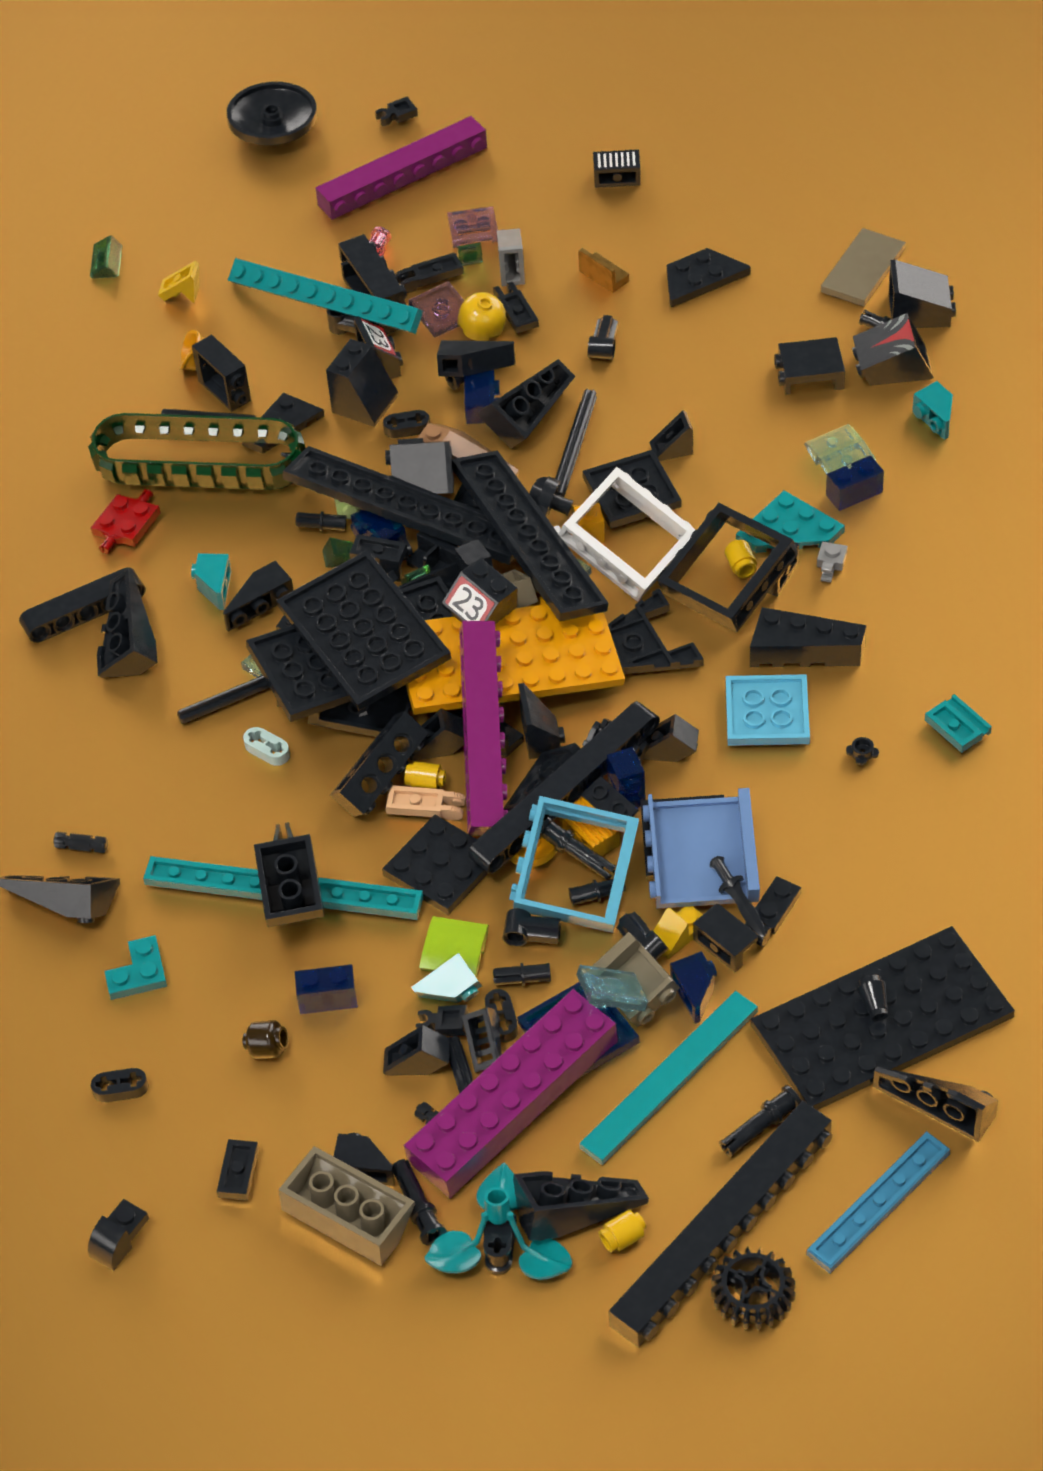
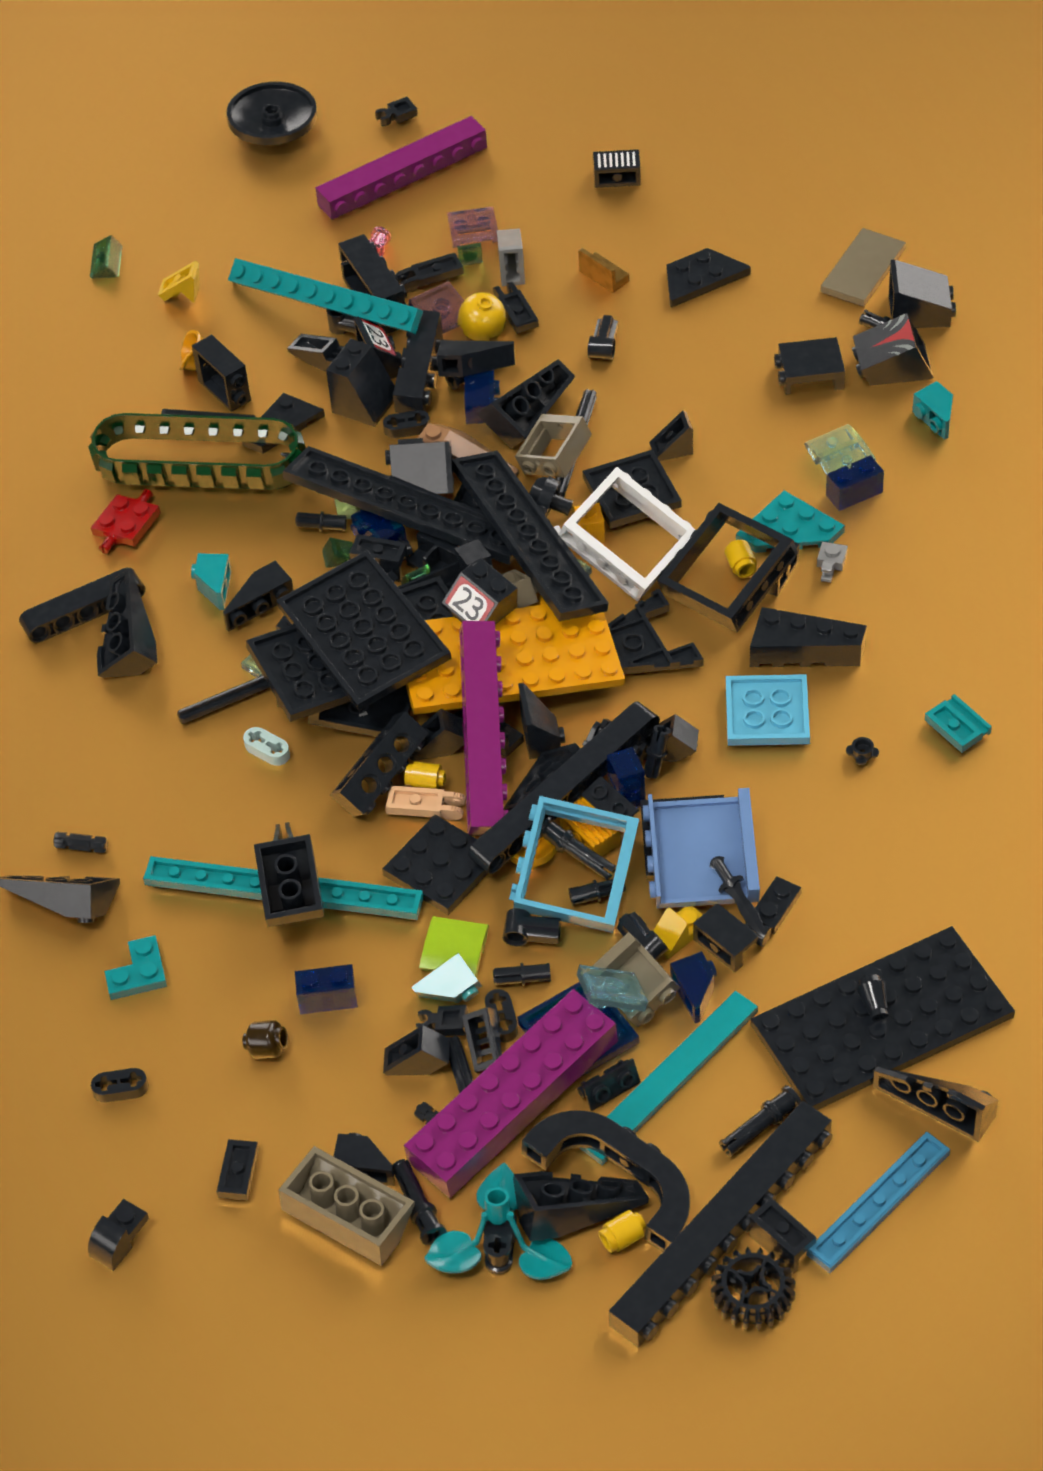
(315, 350): none -> slope
(419, 365): none -> black wedge
(549, 426): none -> dark tan window
(611, 1084): none -> black hinge
(624, 1149): none -> black arch
(656, 751): none -> black axle
(780, 1233): none -> black panel

